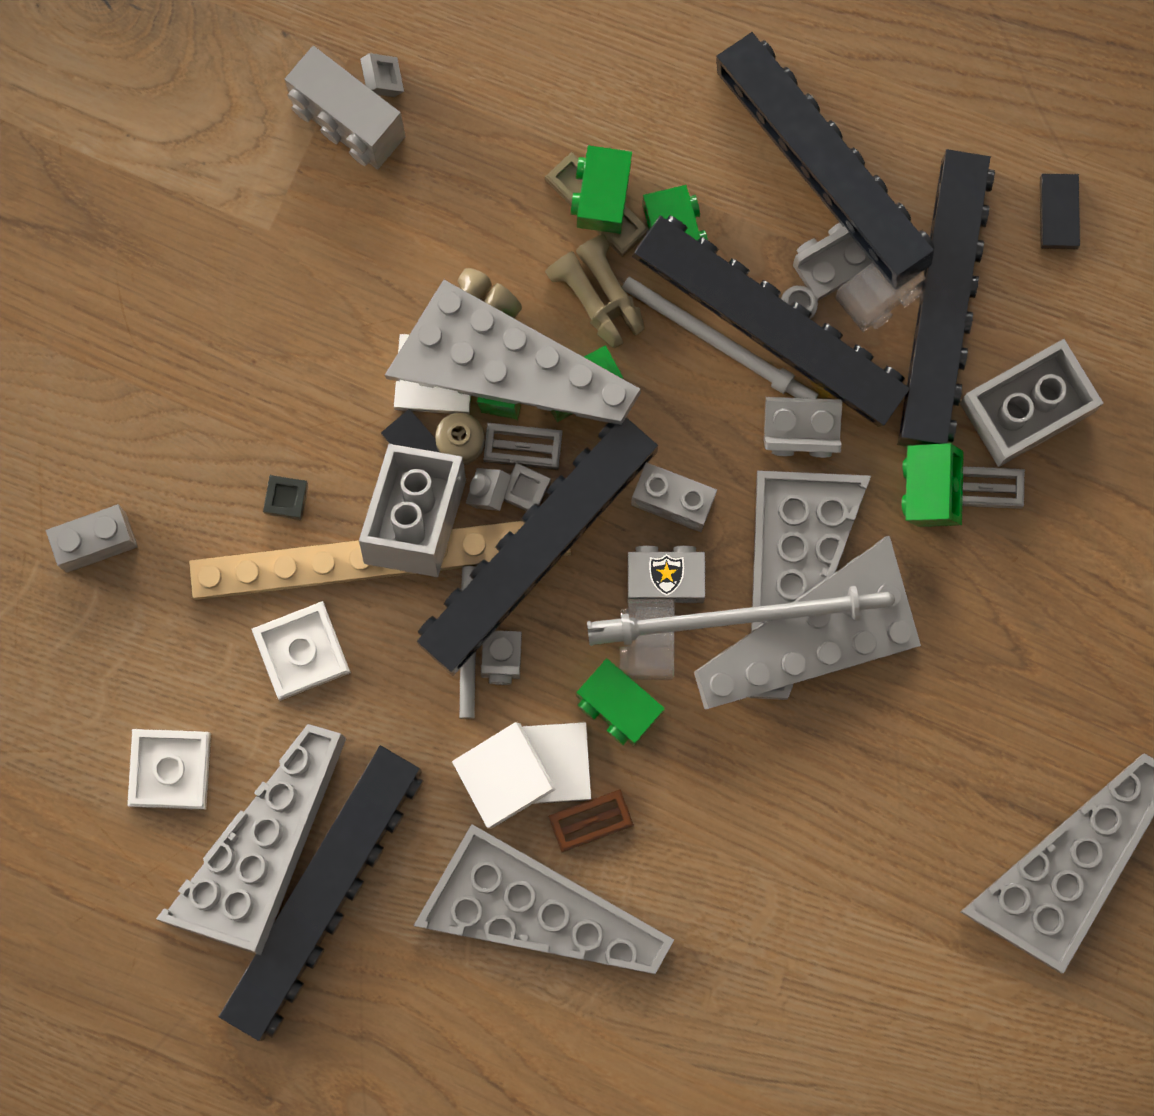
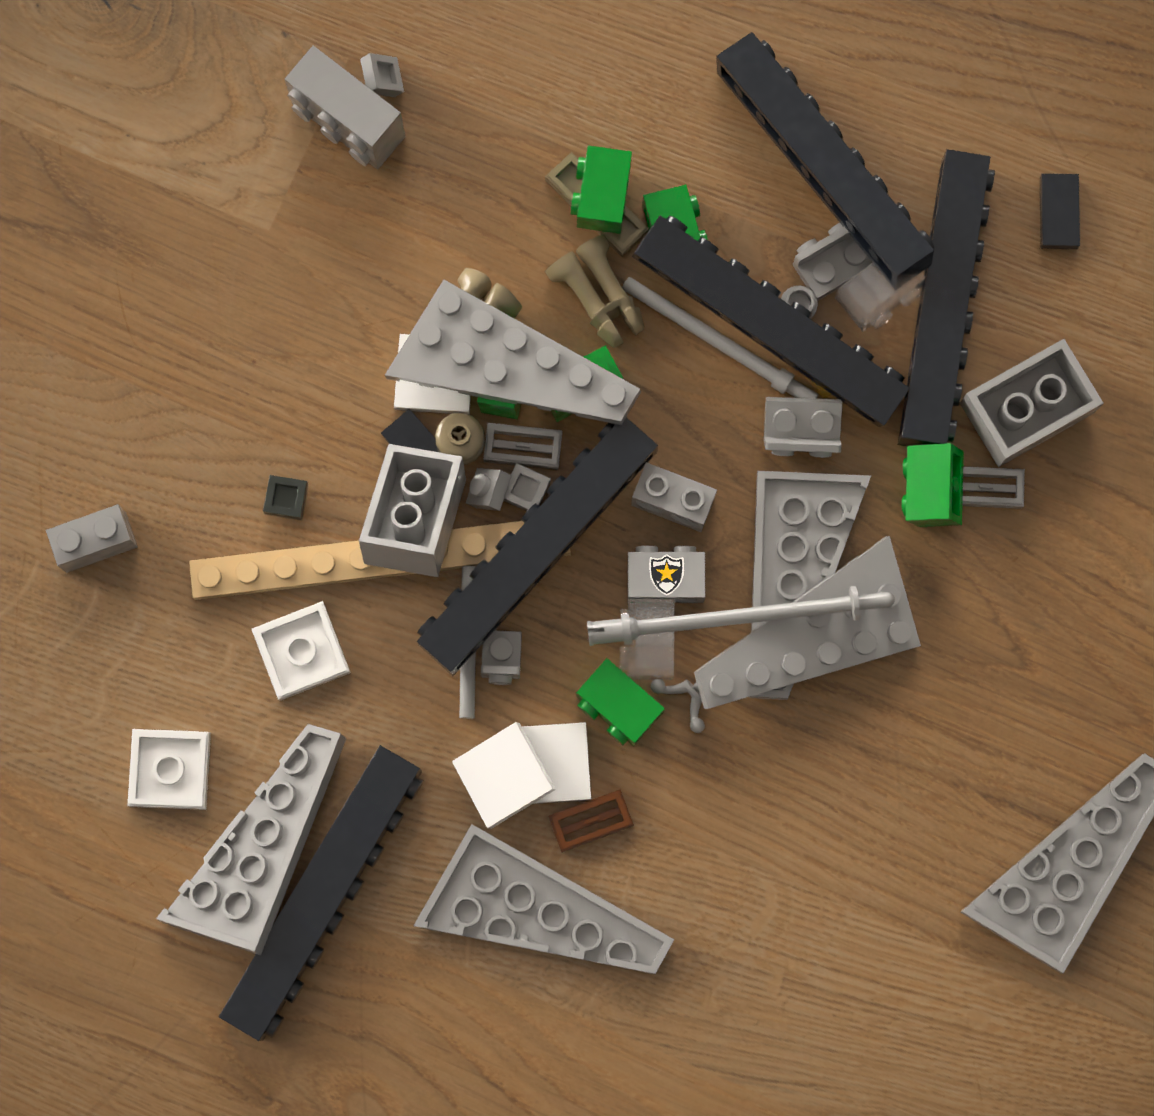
(696, 724): none -> light grey piece

